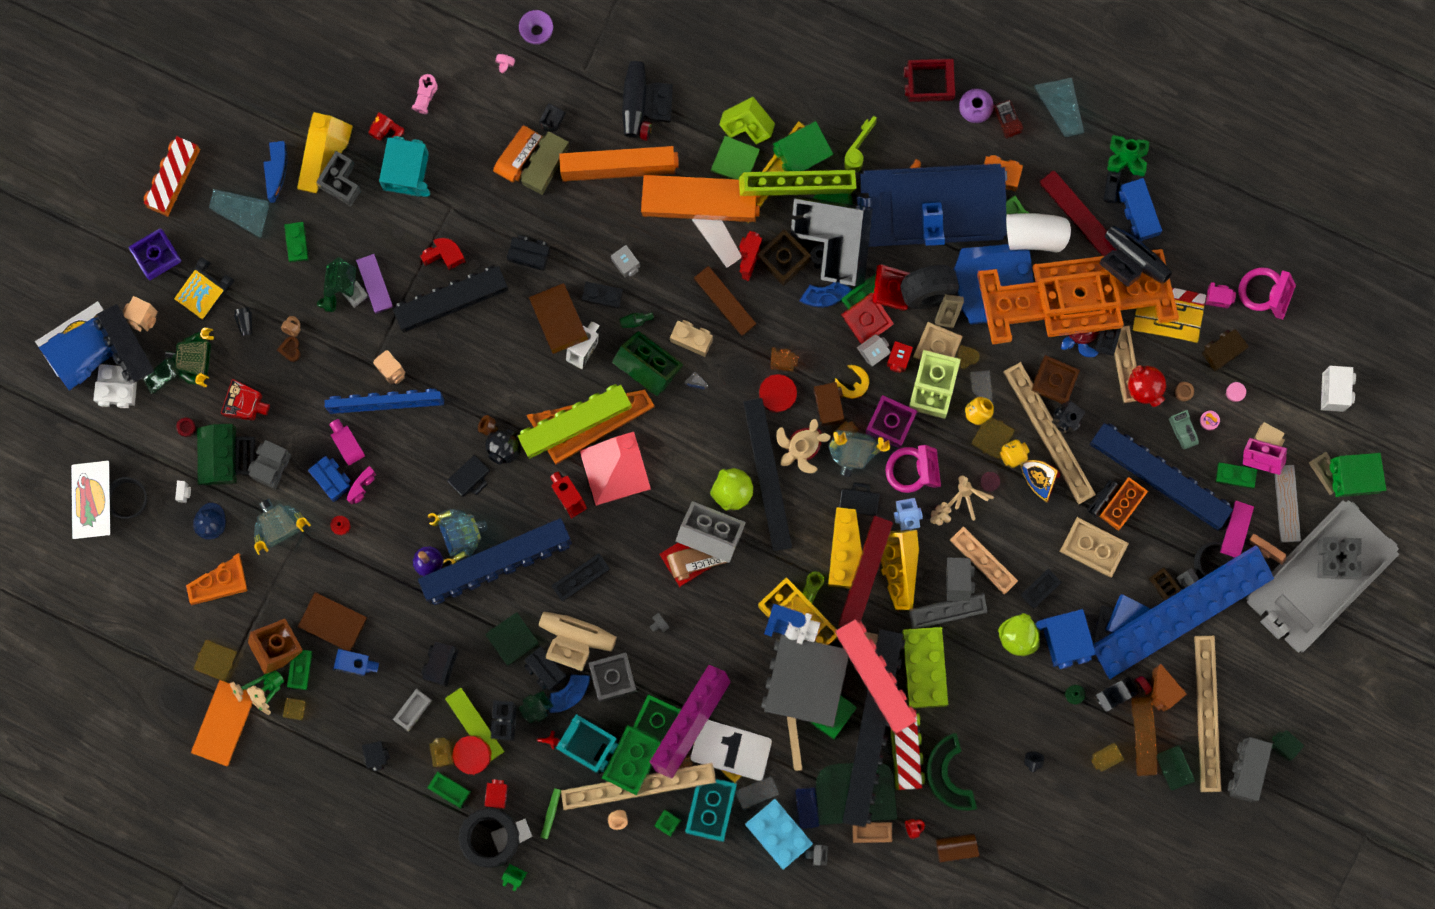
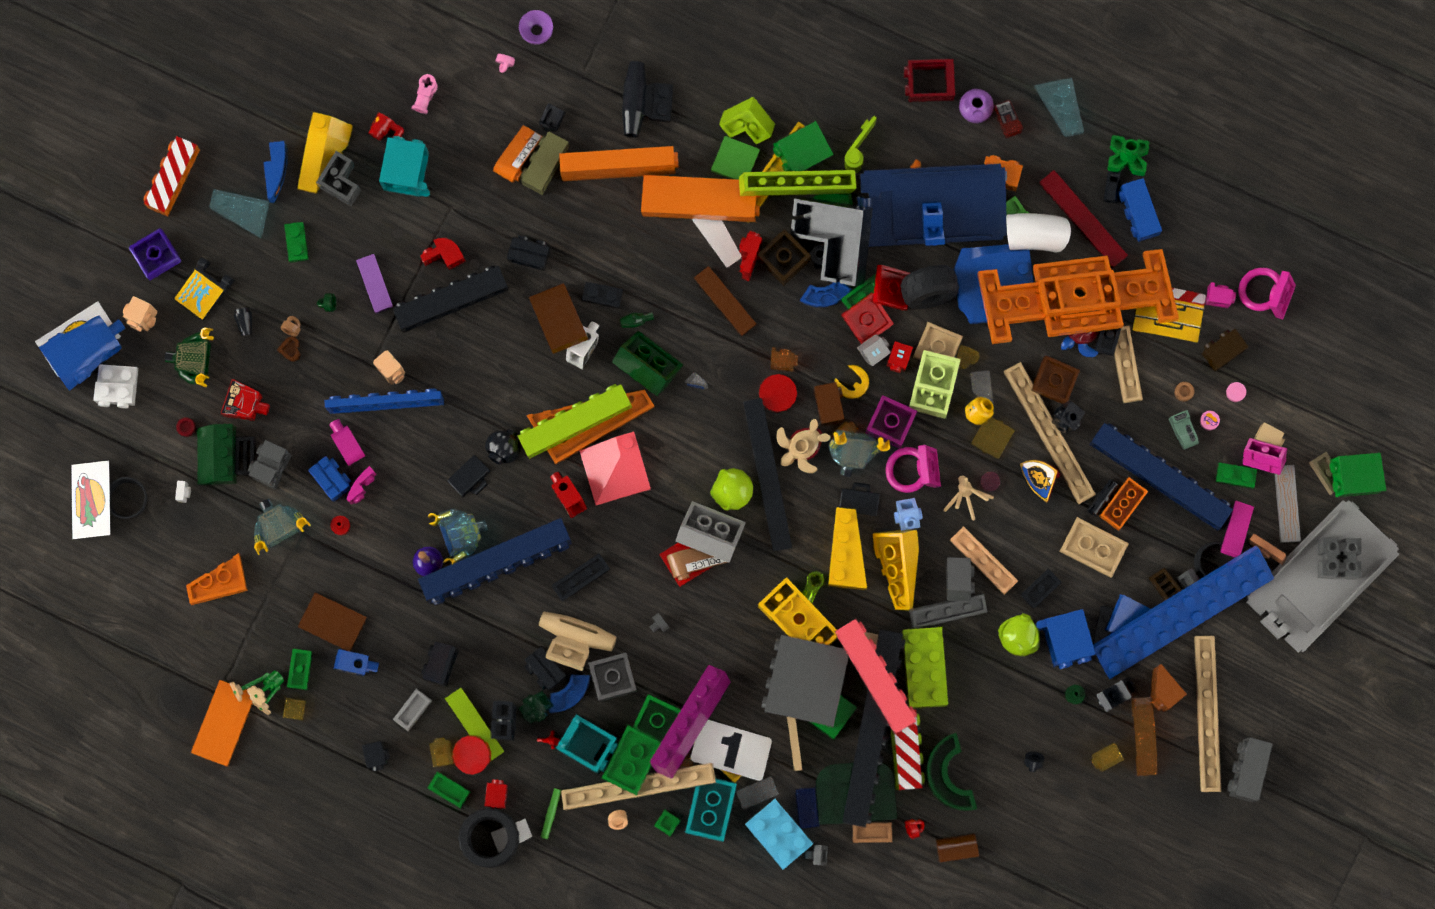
(123, 344): black brick -> none
(162, 375): clear green tile -> none
(209, 521): dark blue piece -> none
(215, 660): clear yellow piece -> none
(274, 645): dark orange slope -> none
(339, 277): clear green panel -> none
(358, 297): light grey tile -> none
(487, 425): reddish brown tile -> none
(512, 639): clear green tile -> none
(513, 876): green tile -> none
(625, 261): light grey brick -> none
(645, 131): dark red tile -> none
(691, 338): tan brick -> none
(792, 624): hips -> none
(866, 571): dark red tile -> none
(941, 514): tan plant -> none
(949, 310): dark tan plate -> none
(1014, 453): yellow head -> none
(1132, 259): black plate -> none
(1143, 685): dark red tile -> none
(1147, 385): red brick -> none
(1175, 768): clear green panel -> none
(1286, 745): clear green brick -> none
(1337, 388): white brick -> none

